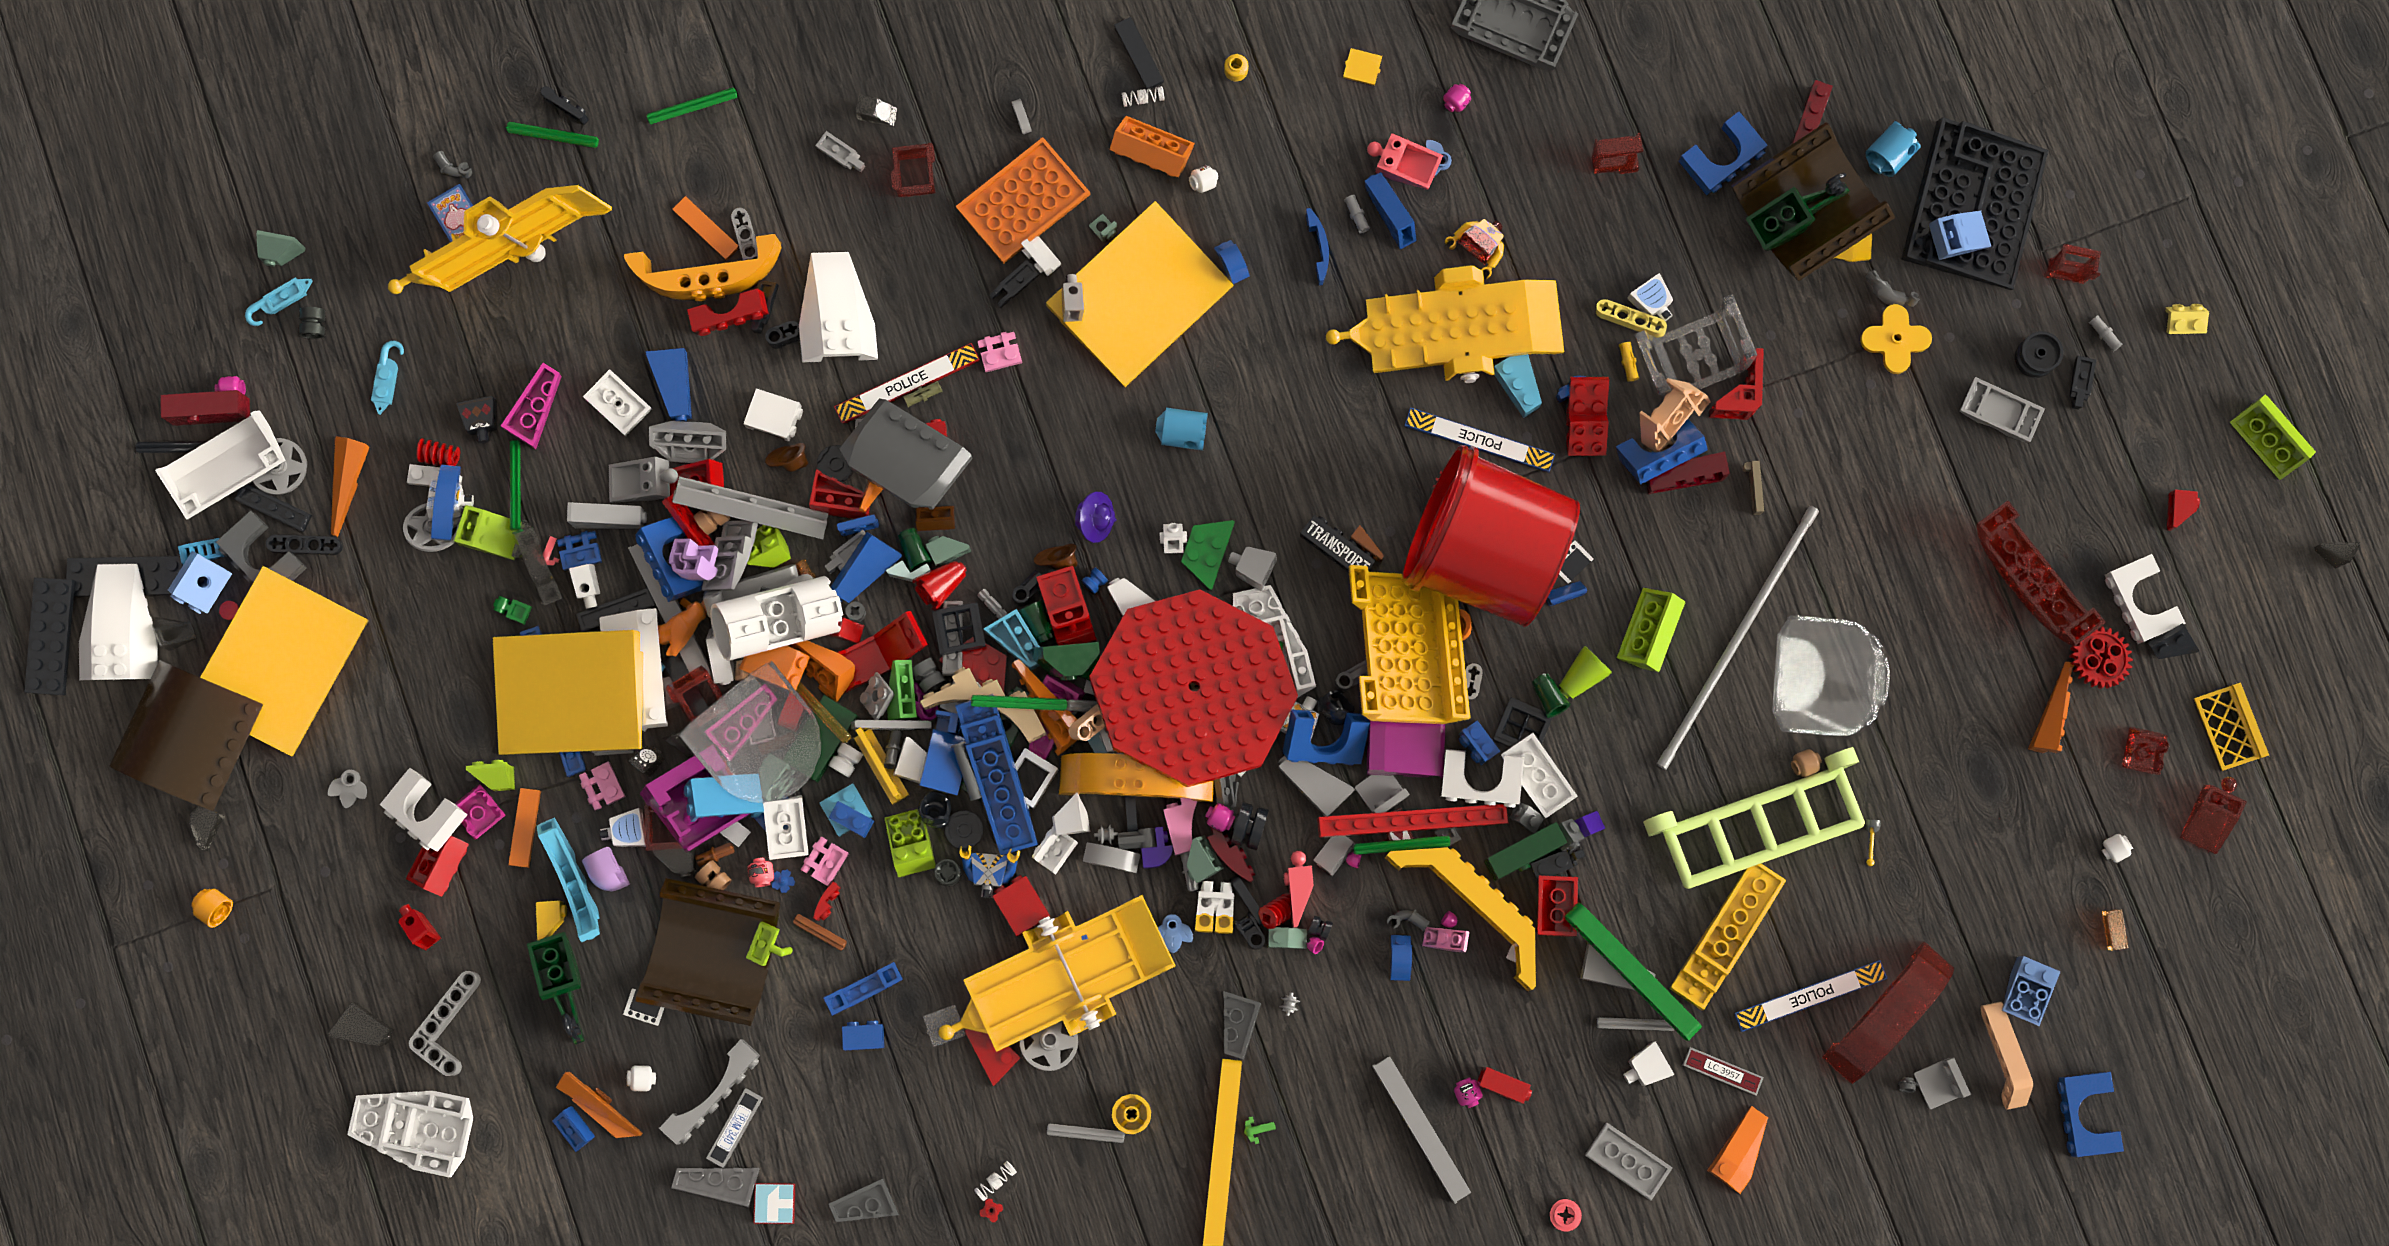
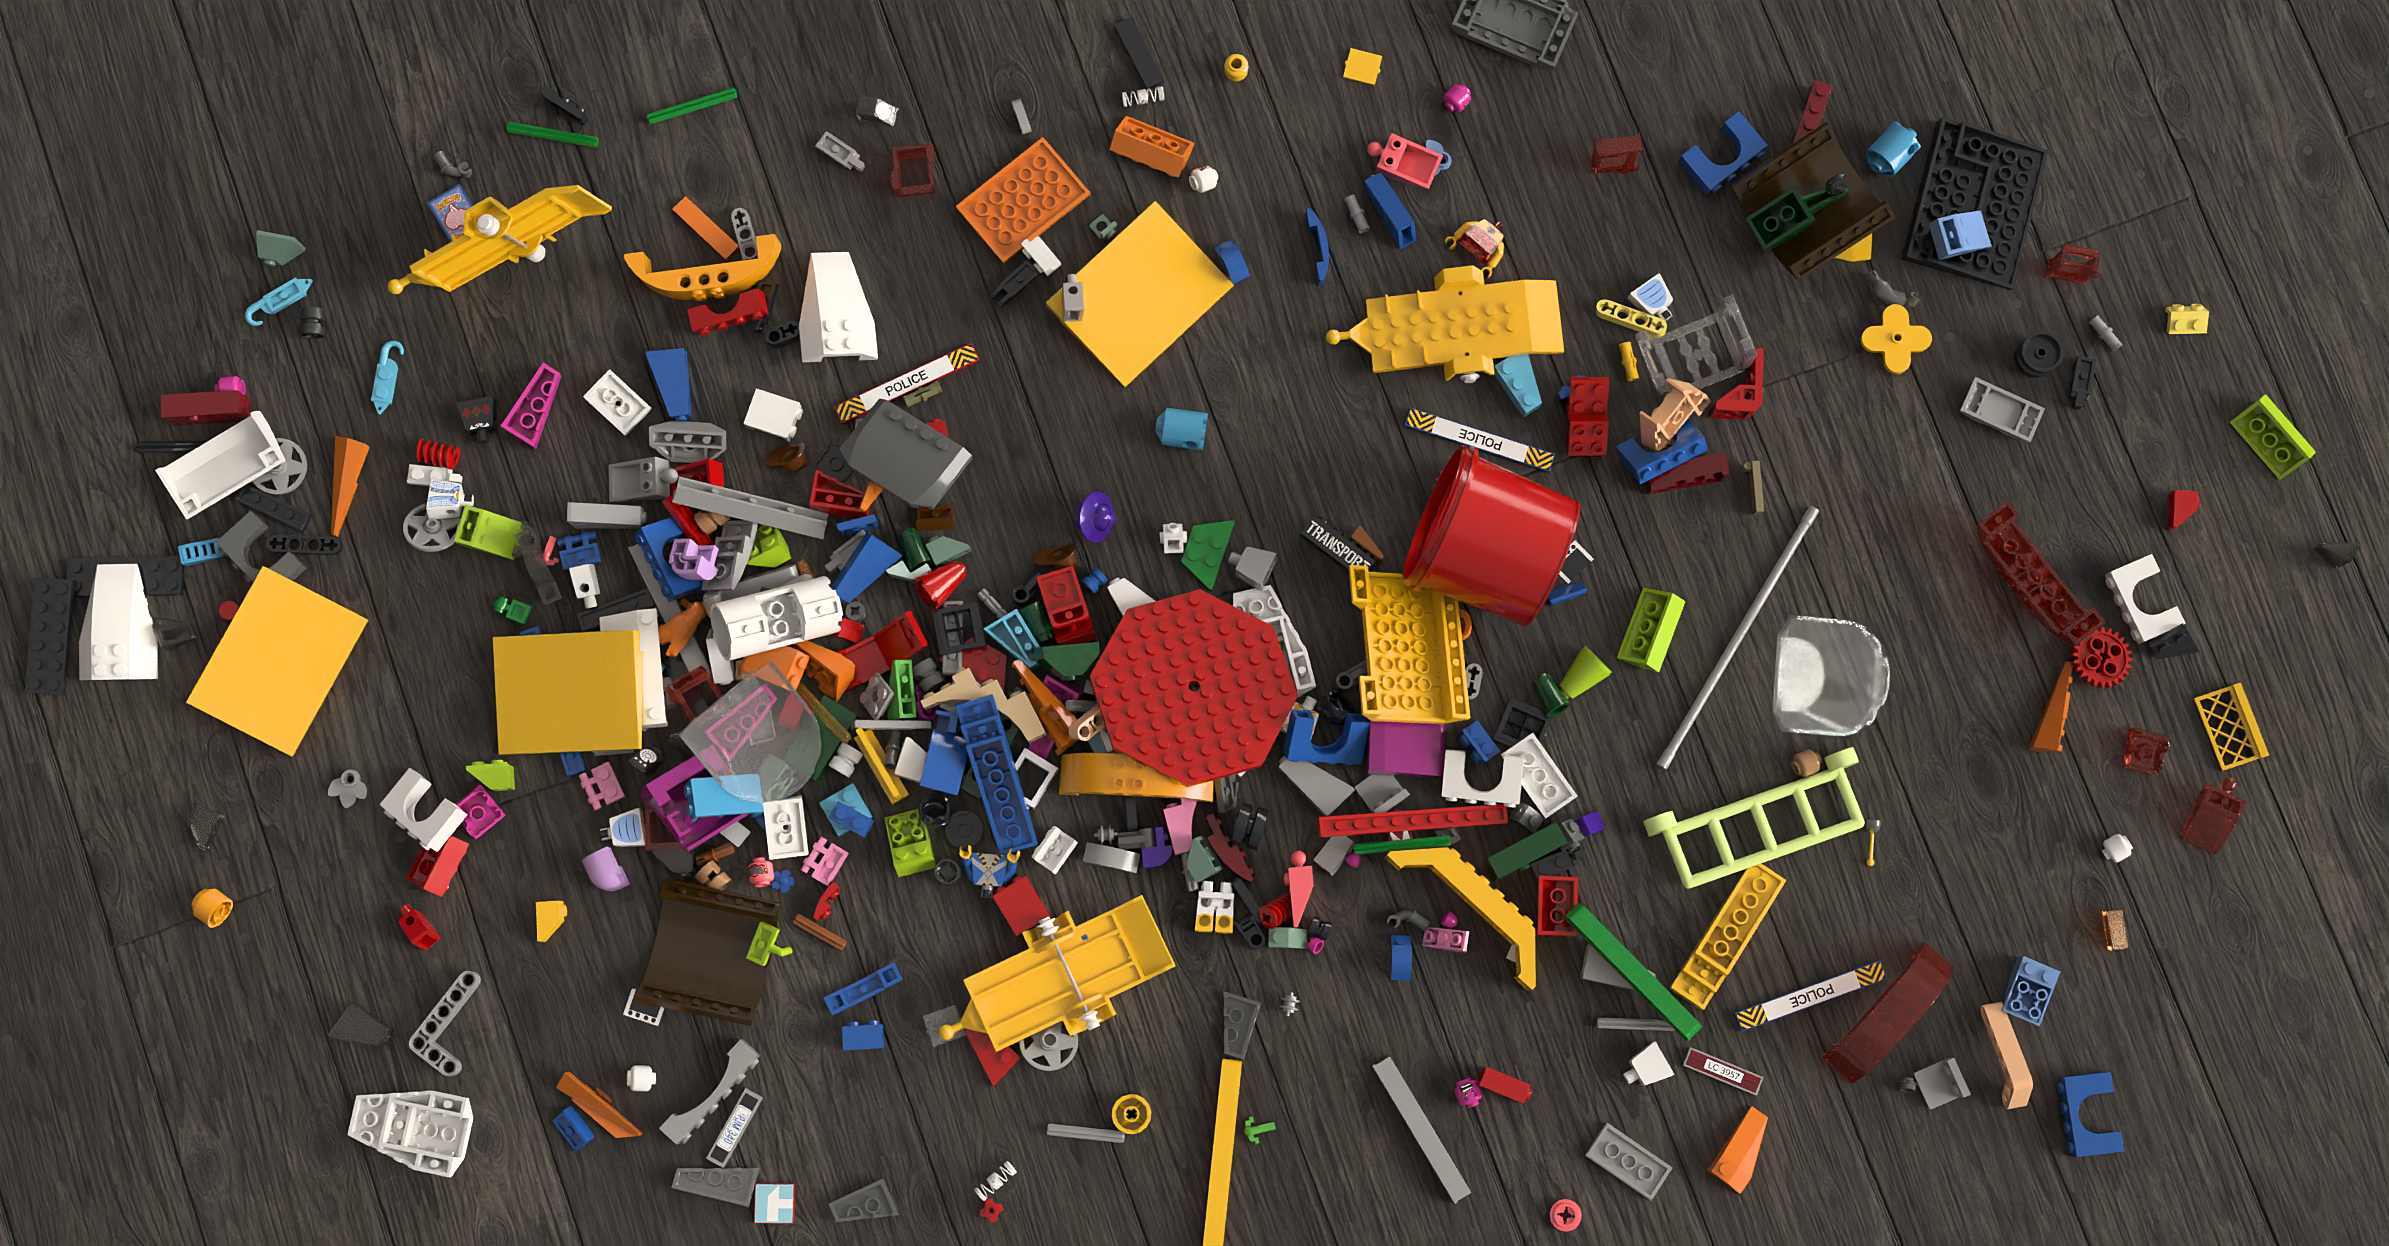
(185, 736): dark brown panel -> none
(203, 595): light blue brick -> none
(445, 502): blue slope -> none
(515, 486): green axle -> none
(524, 827): orange tile -> none
(557, 974): dark green slope -> none
(572, 880): medium azure arch -> none
(966, 771): dark grey pin -> none
(1001, 357): bright pink plate -> none
(1018, 702): green axle -> none
(1071, 818): white slope -> none
(1174, 935): medium blue plate -> none
(1220, 817): dark pink head -> none

